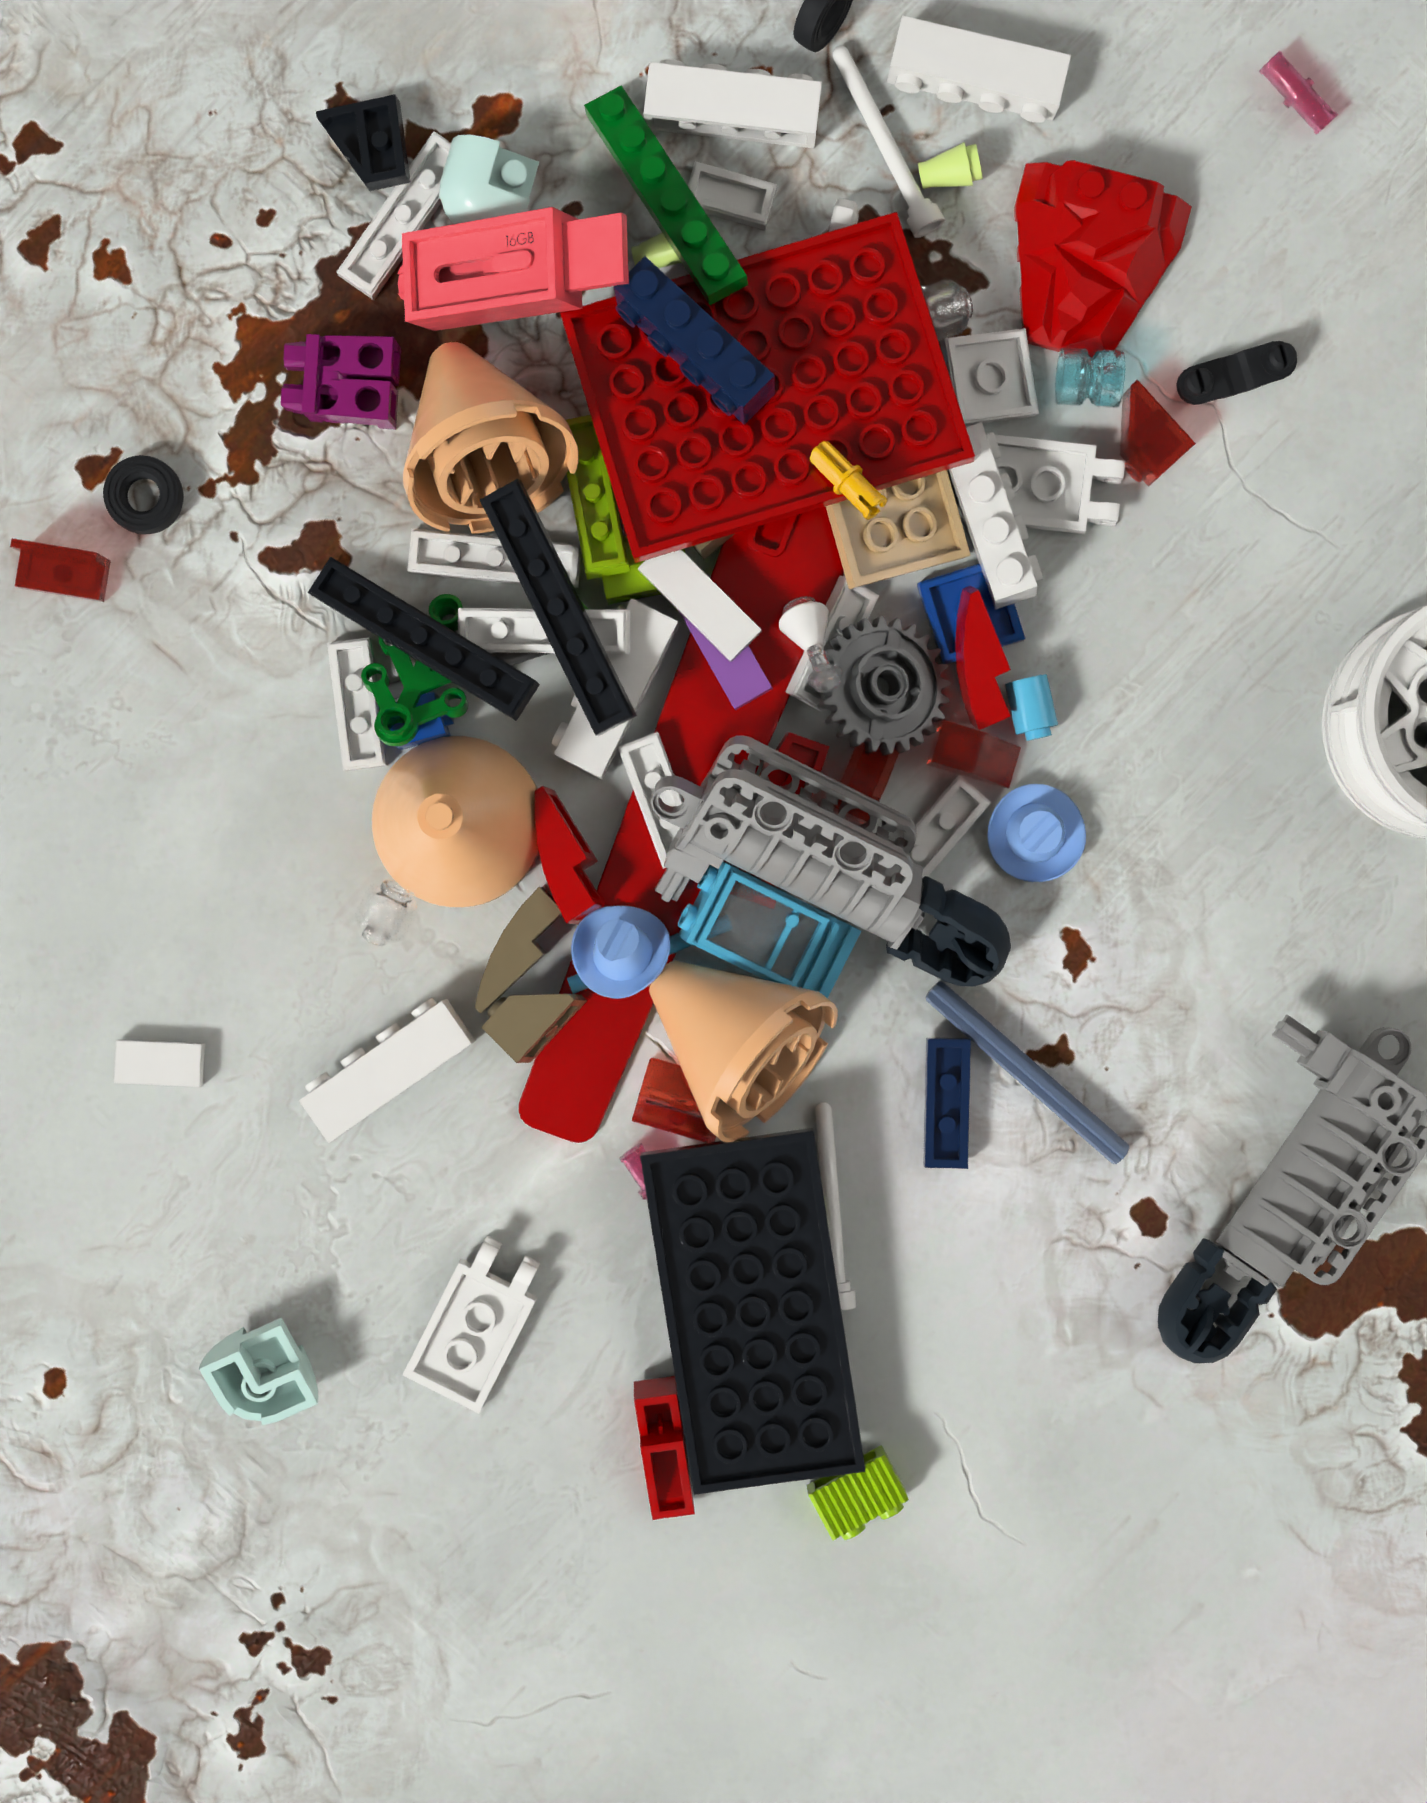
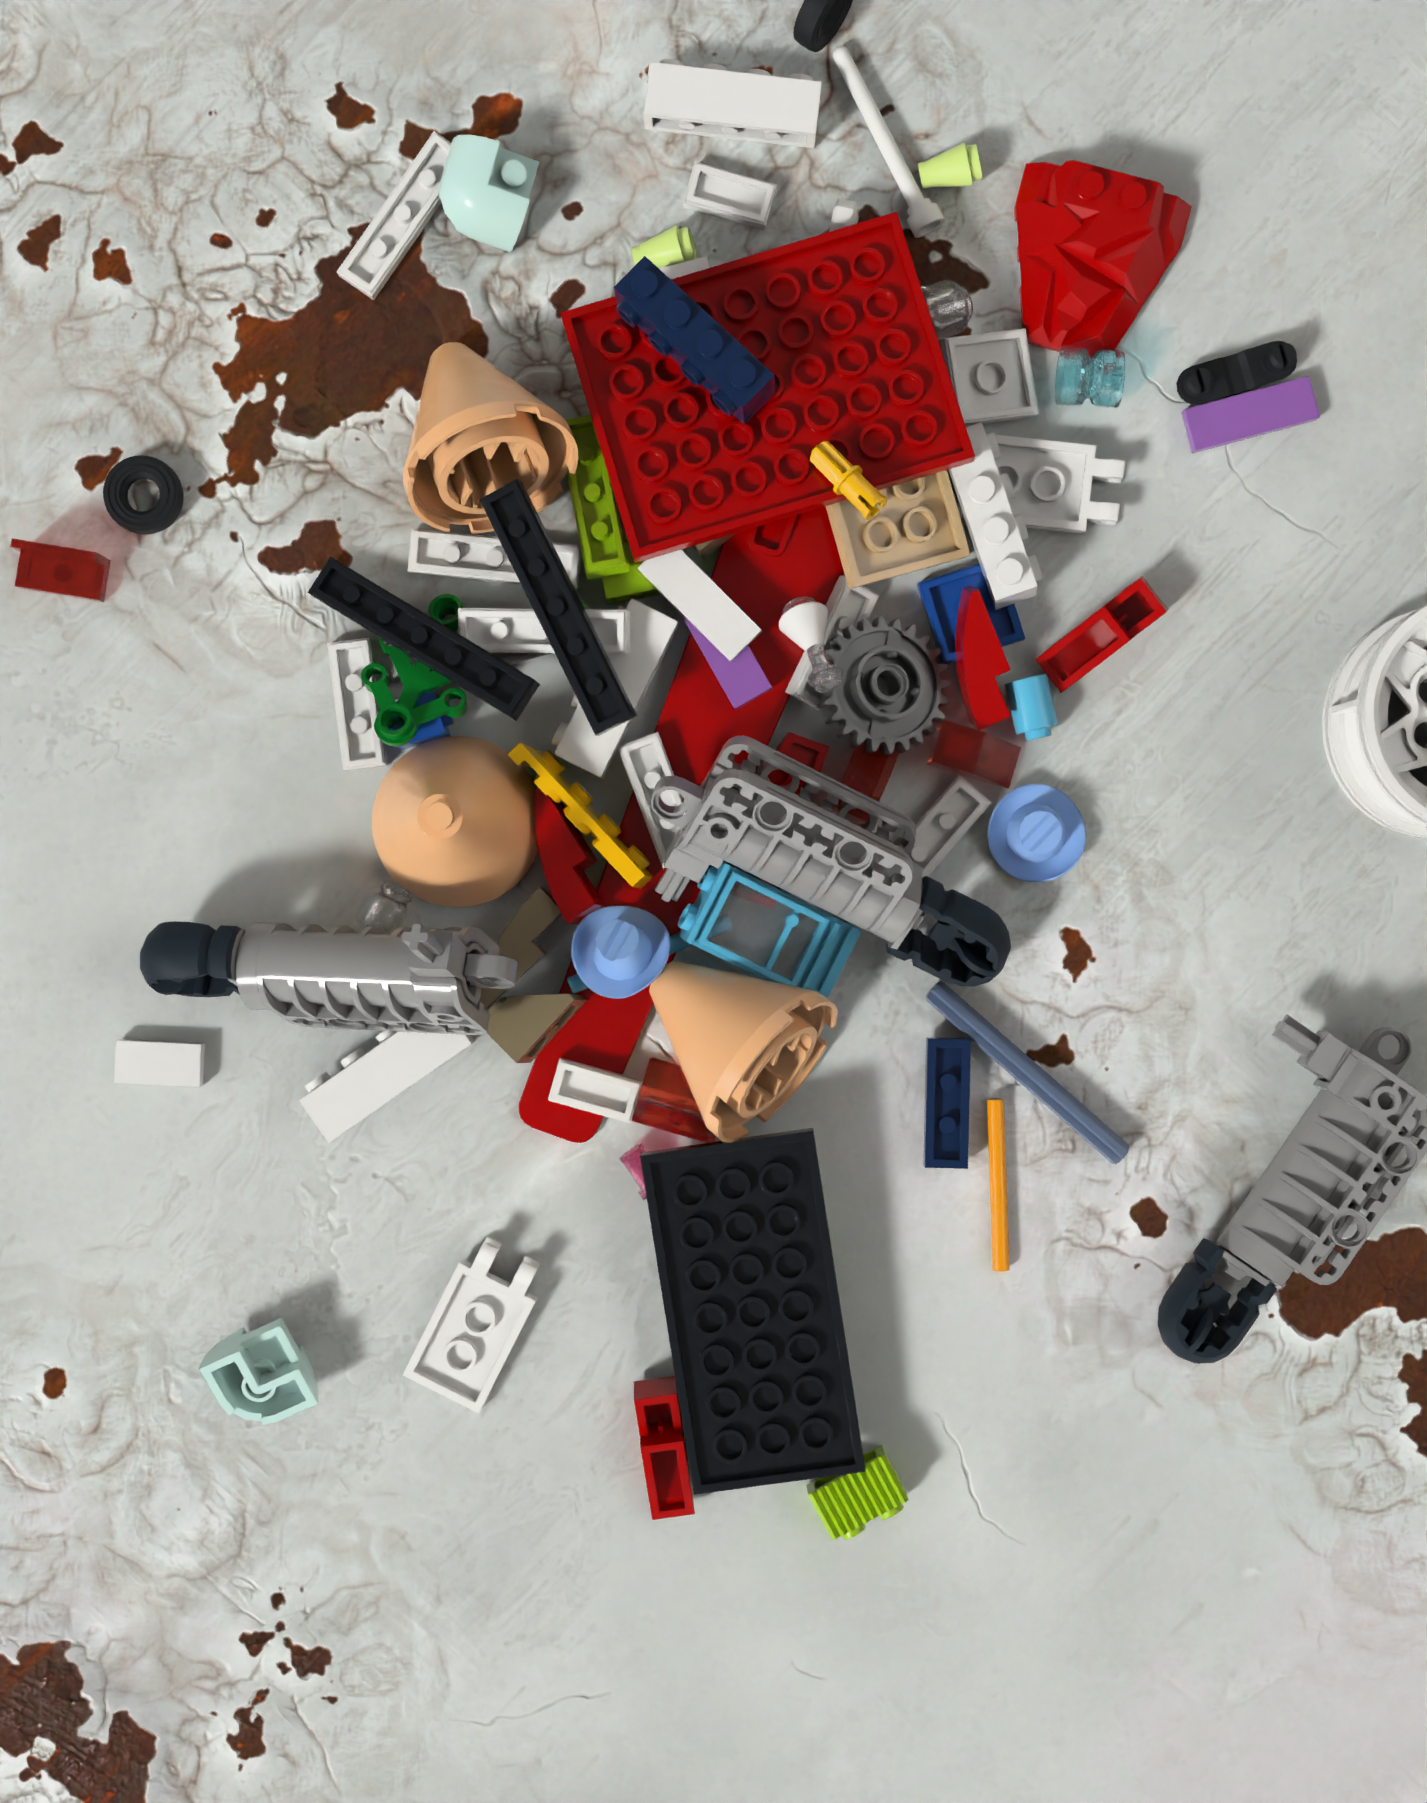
(335, 977): none -> light grey piece
(344, 379): magenta hips -> none
(371, 140): black wing -> none
(509, 267): coral piece -> none
(595, 1090): none -> white tile
(627, 861): none -> yellow wing
(666, 195): green plate -> none
(829, 1180): white piece -> none
(978, 69): white brick -> none
(998, 1184): none -> light orange bar
(1101, 634): none -> red slope
(1149, 436): clear red slope -> none
(1250, 414): none -> medium lavender tile
(1298, 92): clear pink pin -> none

